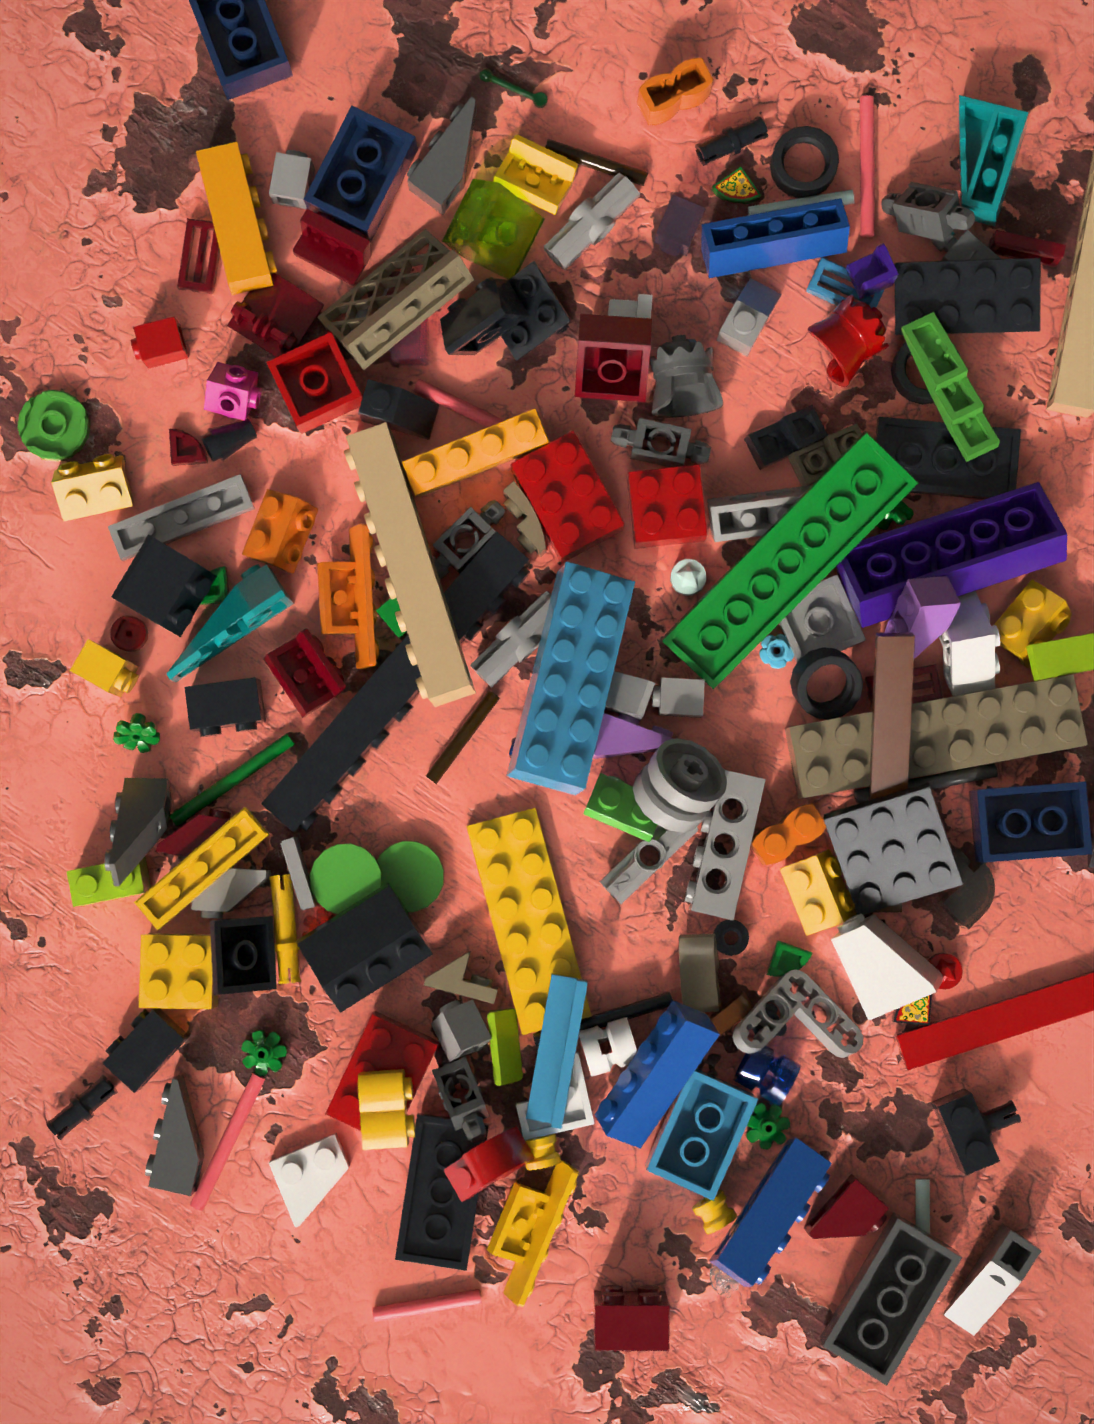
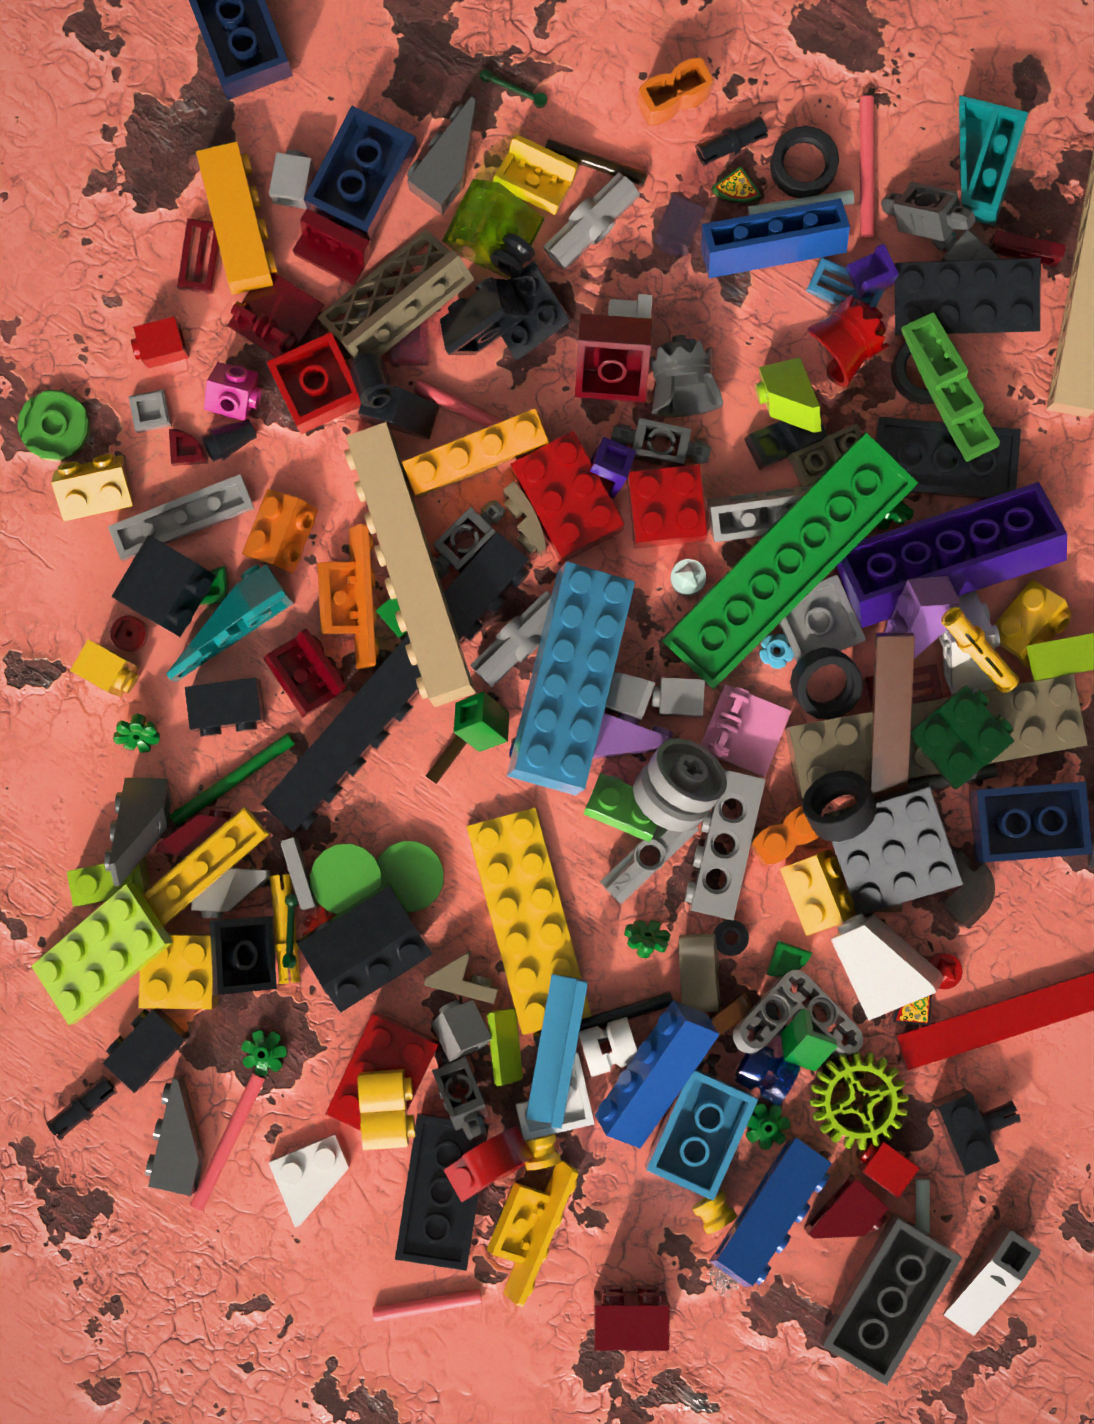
(101, 953): none -> lime plate
(150, 411): none -> light grey tile
(289, 958): none -> dark green hinge
(372, 380): none -> black brick
(481, 721): none -> green panel
(512, 255): none -> black wheel
(613, 463): none -> dark purple panel
(646, 938): none -> green plant
(745, 730): none -> bright pink hinge
(748, 317): light grey slope -> none
(789, 394): none -> lime slope
(805, 1046): none -> green panel
(849, 823): none -> black tyre
(874, 1093): none -> lime gear
(887, 1167): none -> red brick
(959, 625): none -> yellow pin
(962, 736): none -> dark green plate

